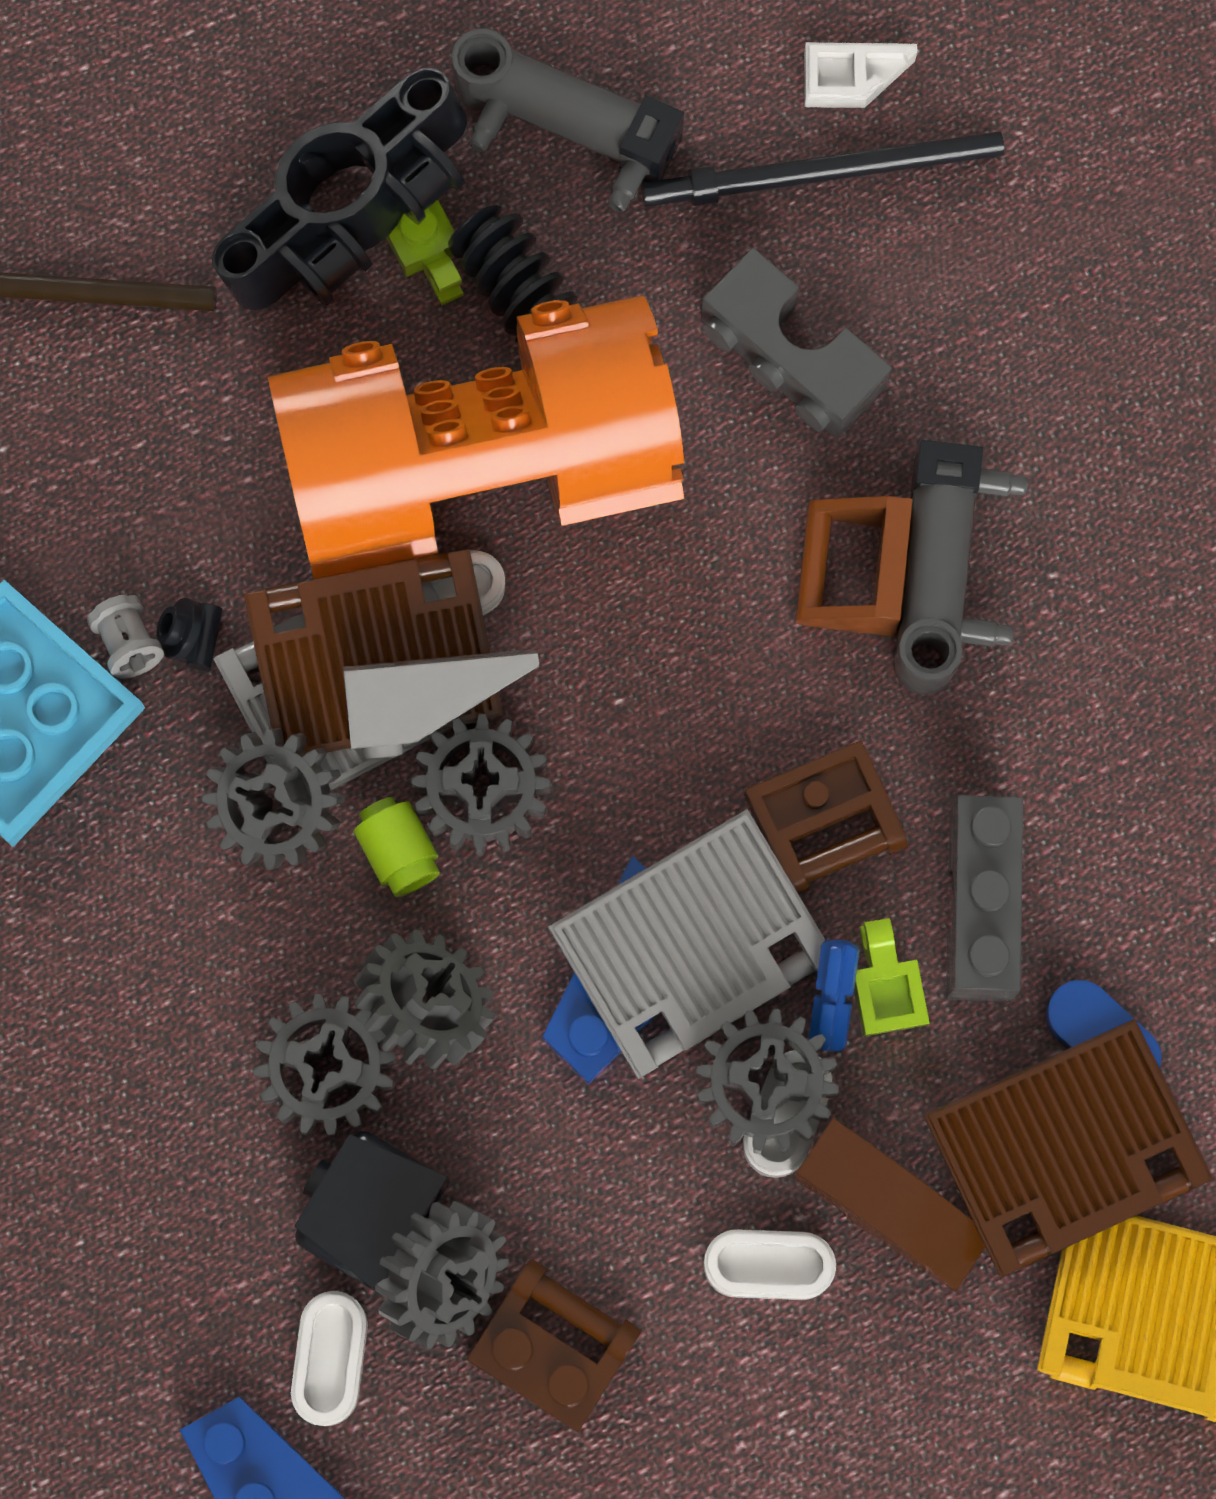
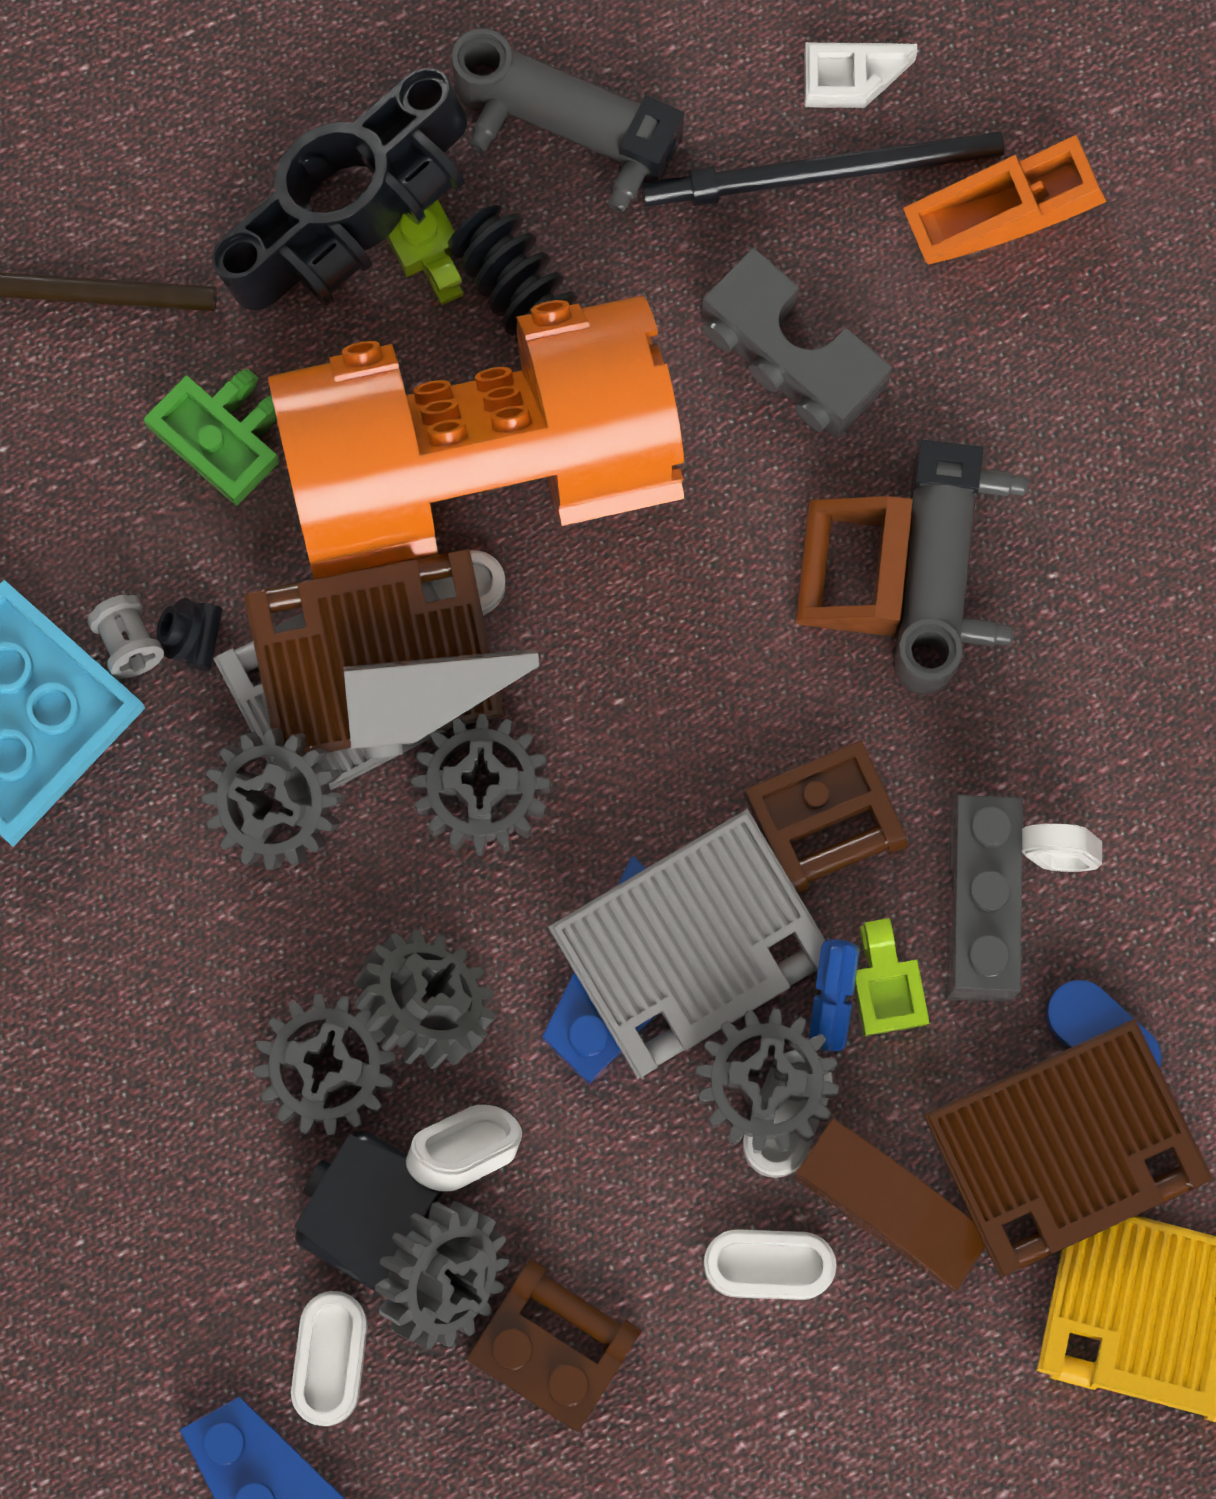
(212, 438): none -> bright green hinge
(397, 846): lime brick -> none
(463, 1147): none -> white tile
(1005, 202): none -> orange slope
(1062, 847): none -> white tile

